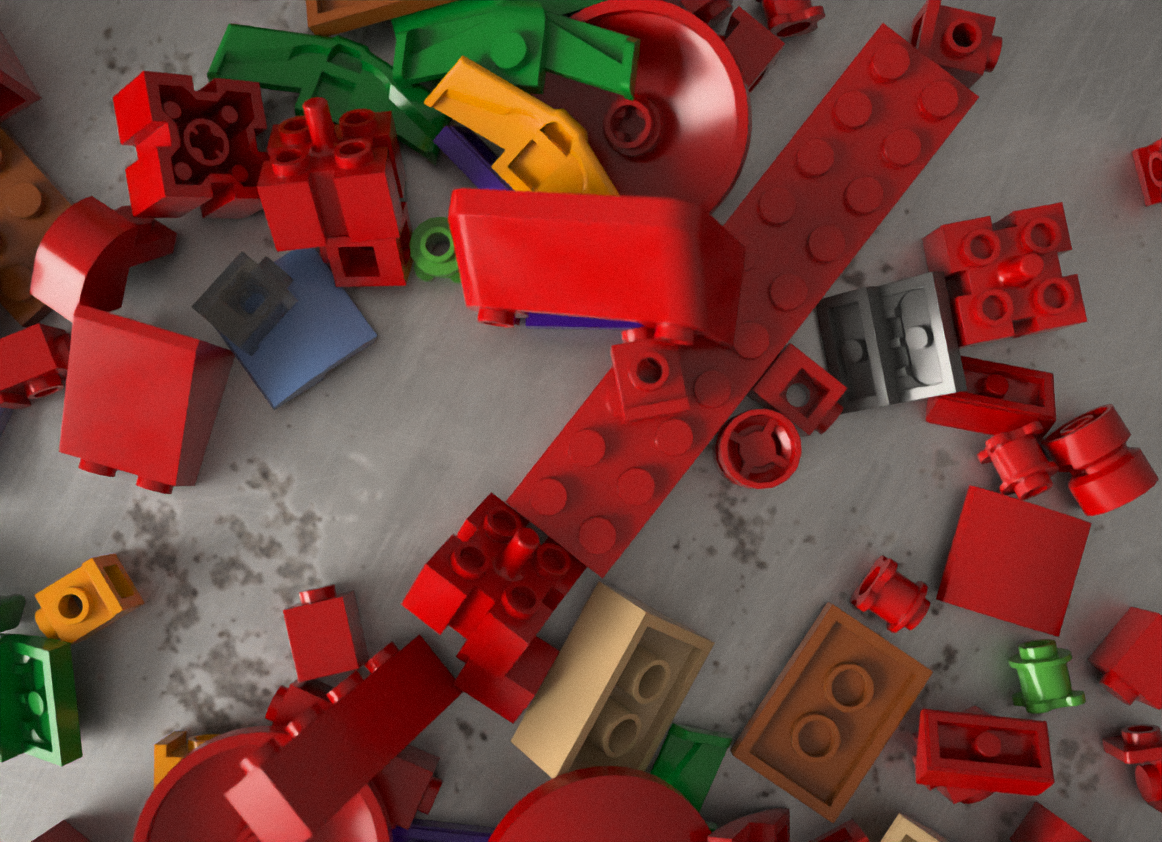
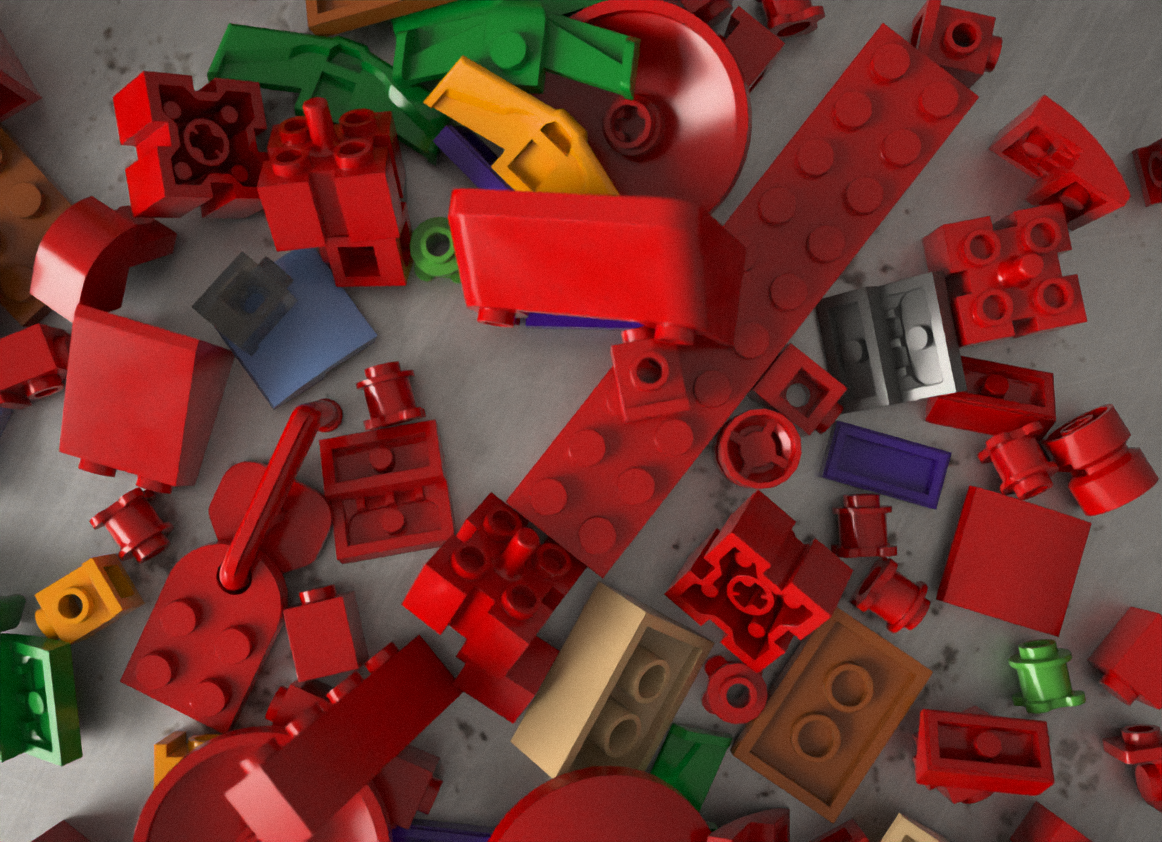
(135, 526): none -> red brick
(206, 632): none -> red plate
(387, 491): none -> red slope
(389, 396): none -> red brick
(721, 677): none -> red brick
(760, 582): none -> red brick
(862, 527): none -> red brick
(885, 464): none -> dark purple tile
(1063, 161): none -> red slope

